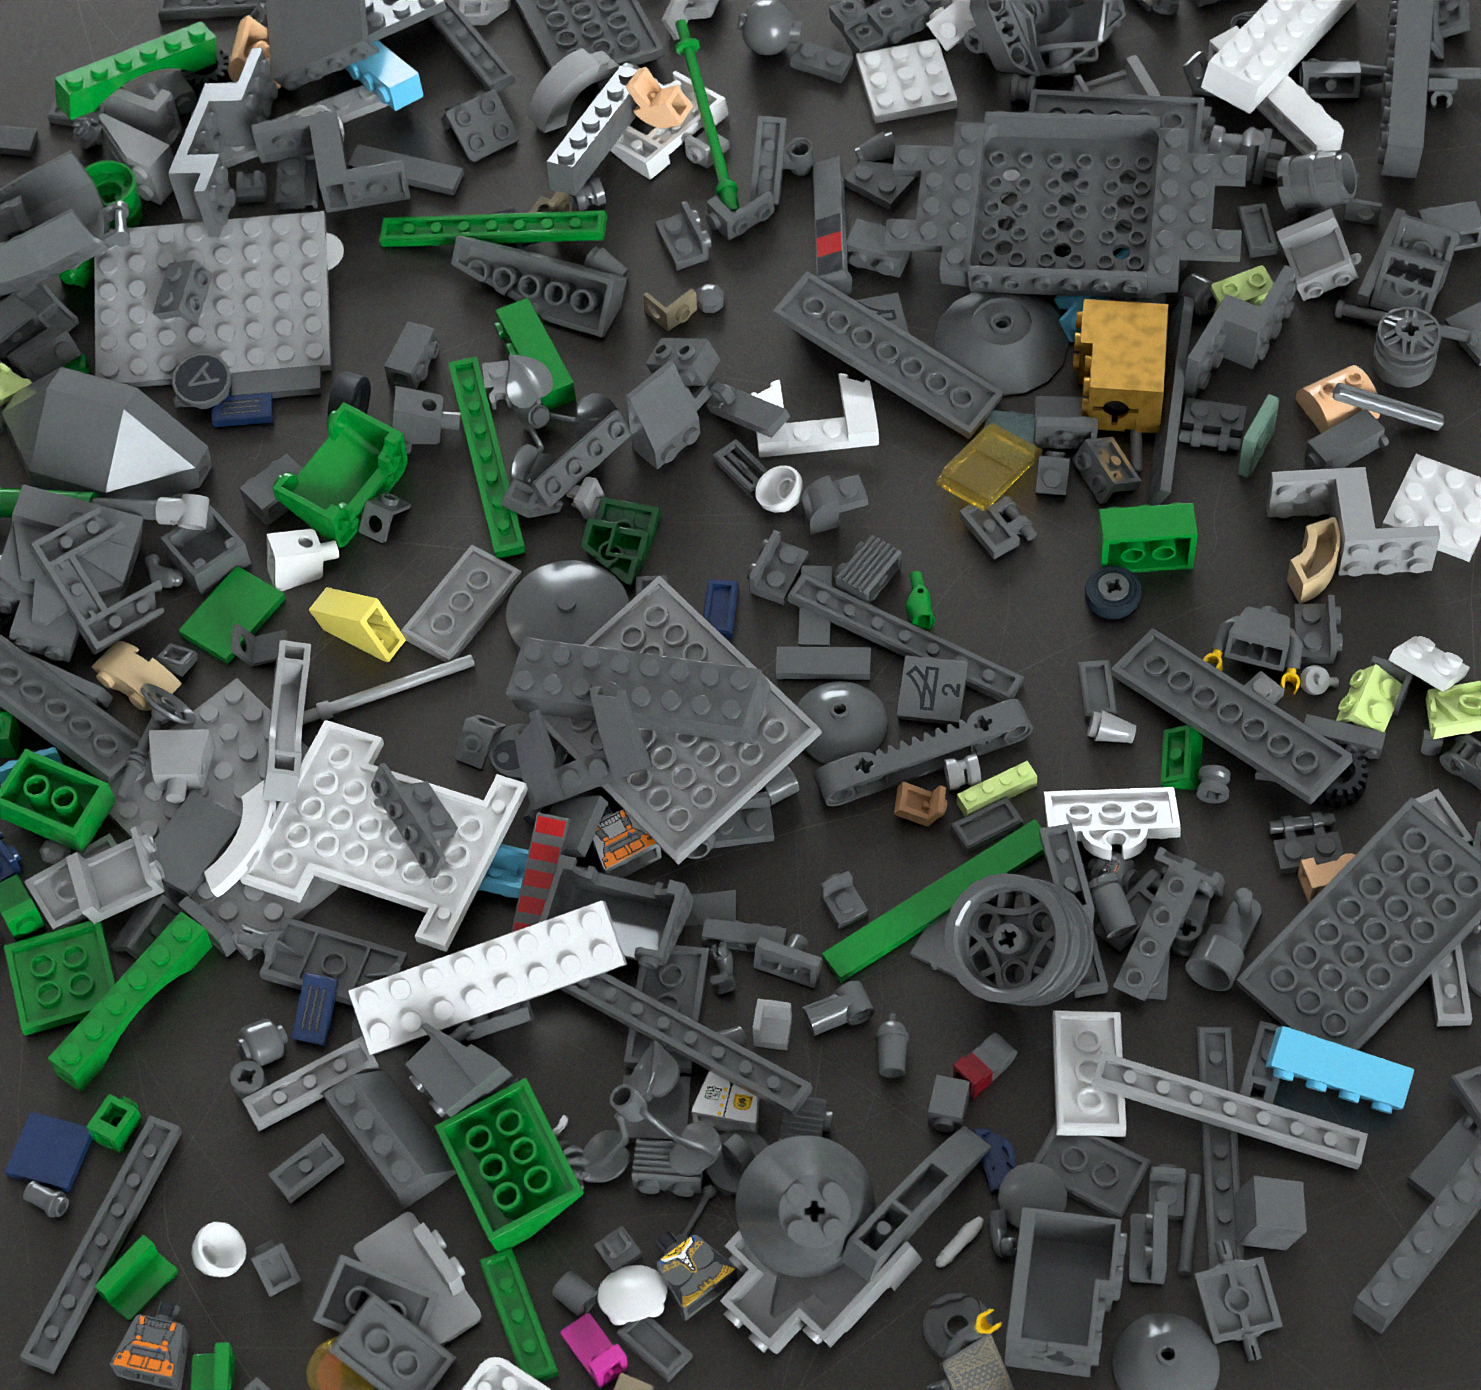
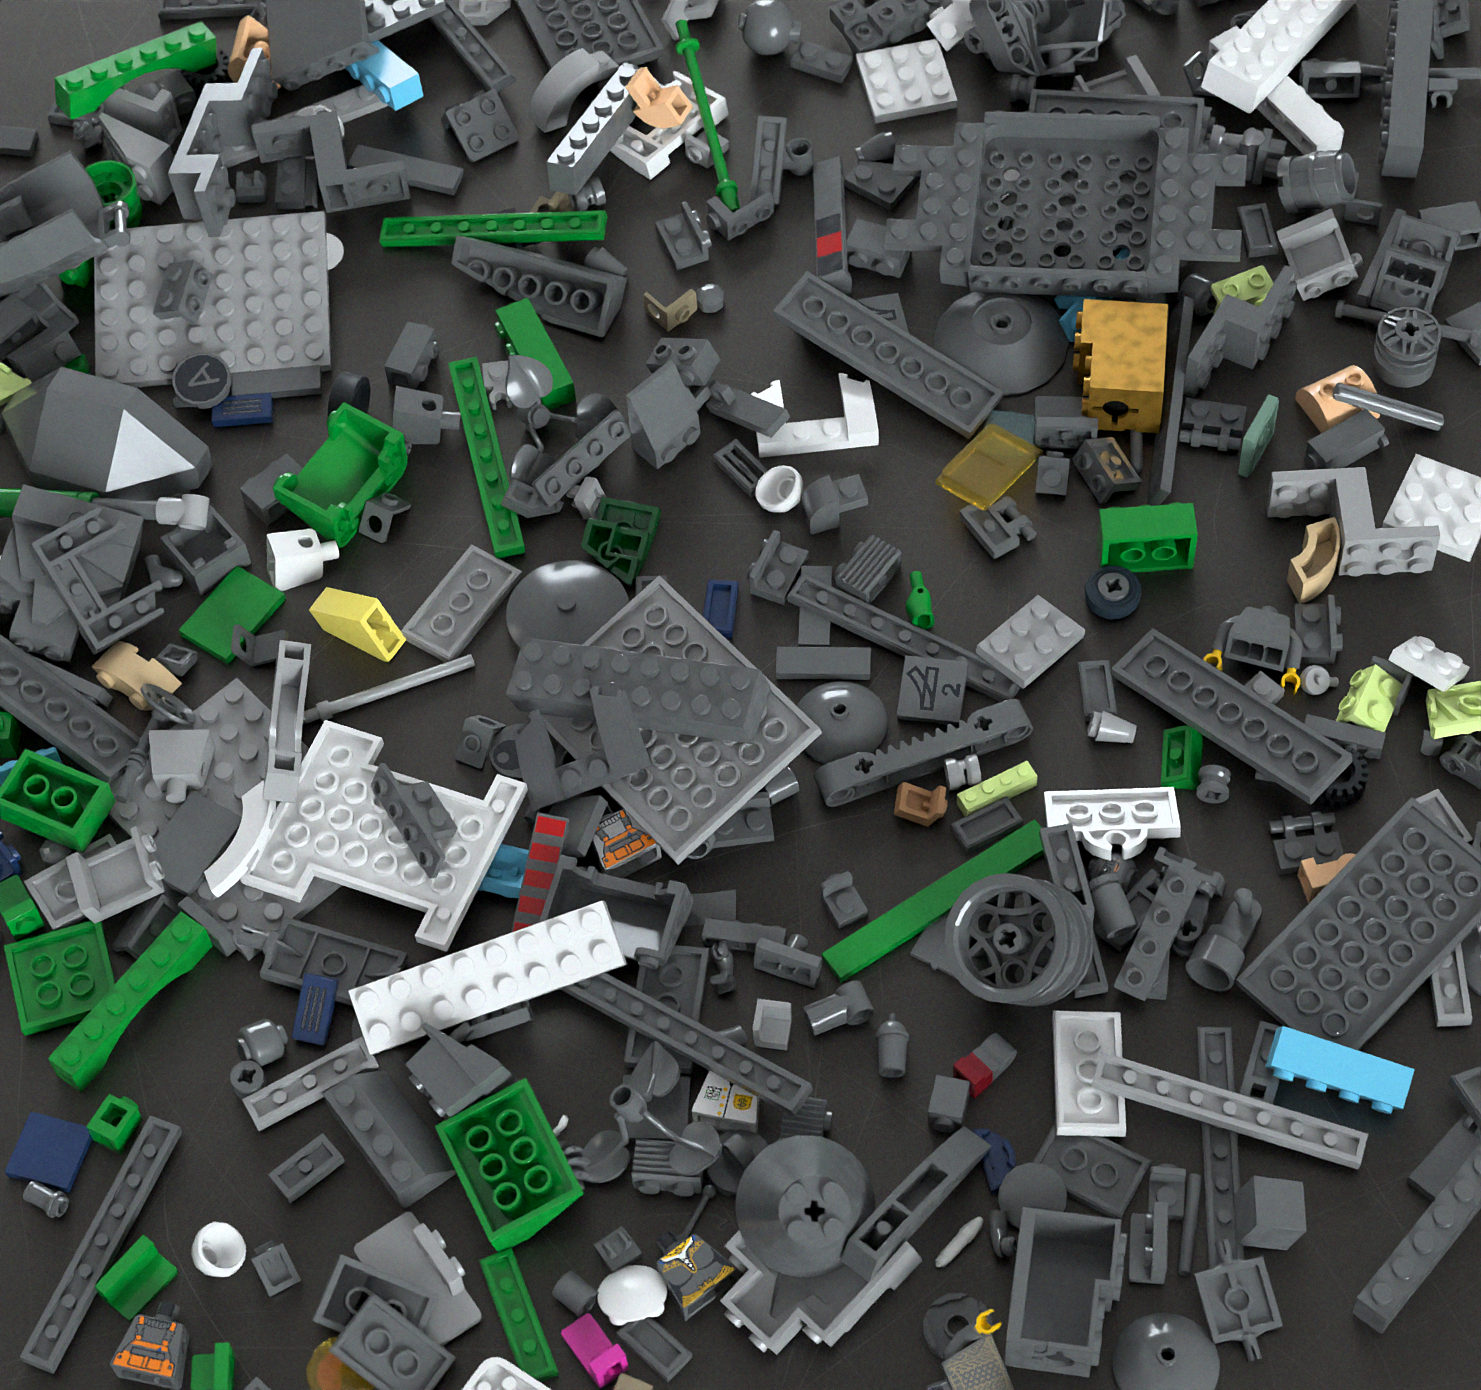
(1030, 641): none -> light grey plate

